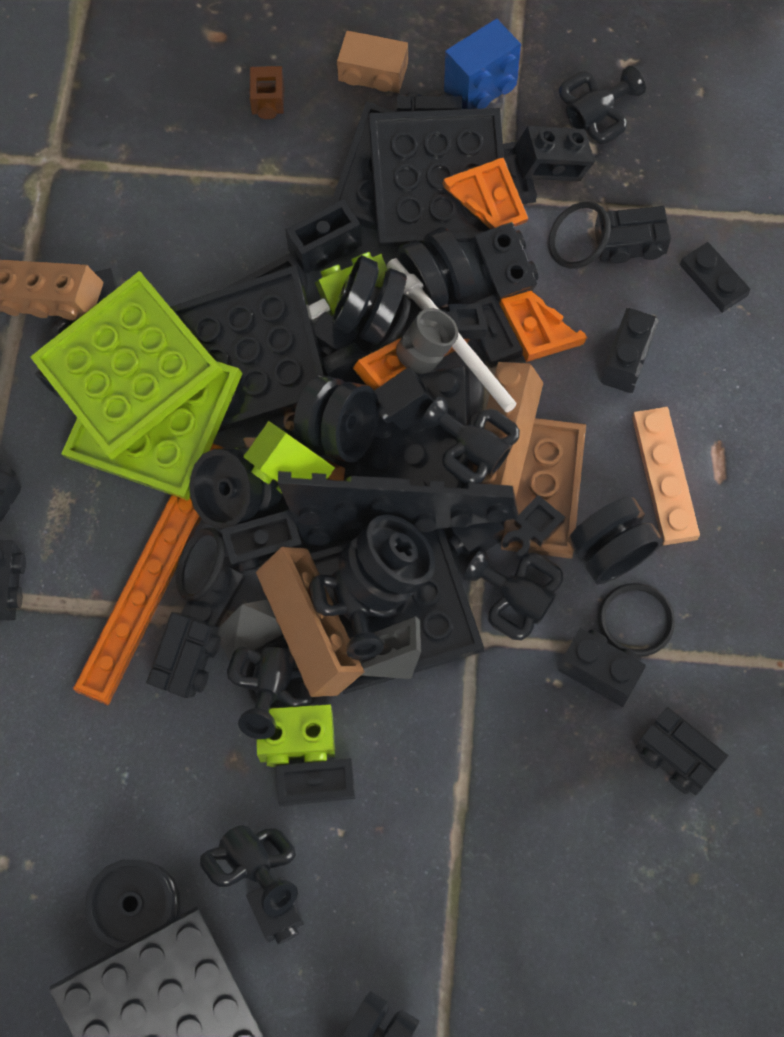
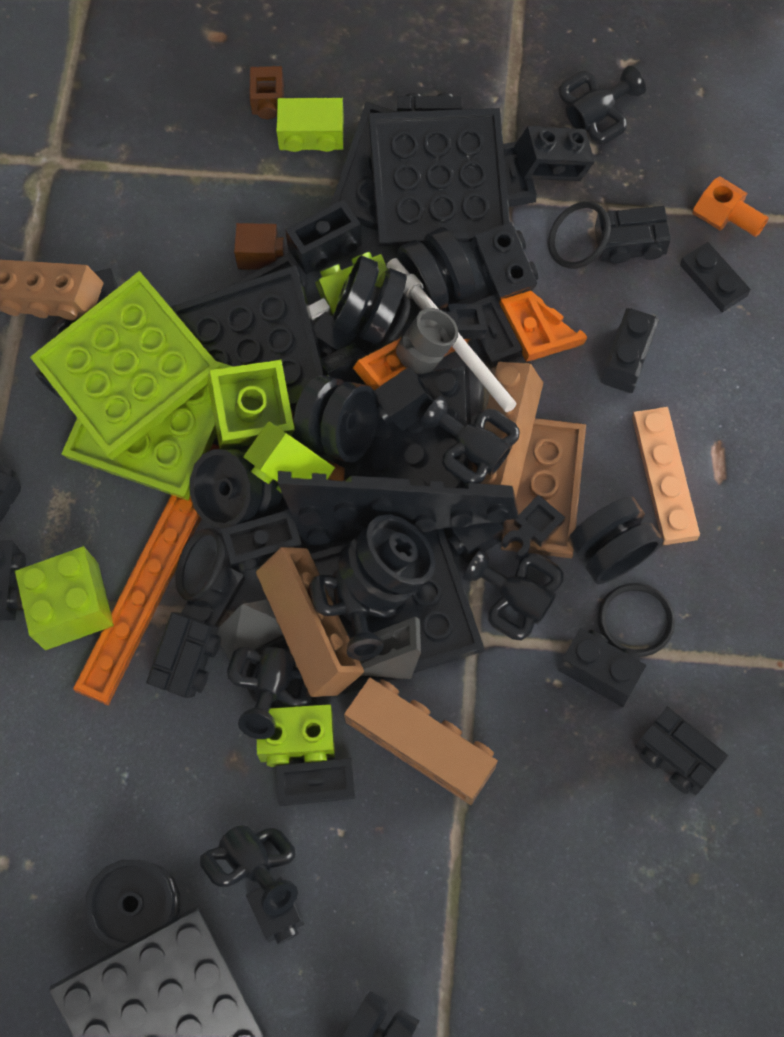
(63, 598): none -> lime brick
(246, 400): none -> lime brick
(257, 245): none -> reddish brown brick
(310, 124): none -> lime brick
(372, 61): medium nougat brick -> none
(420, 740): none -> medium nougat brick
(482, 66): blue brick -> none
(488, 194): orange wing -> none
(732, 210): none -> orange piece

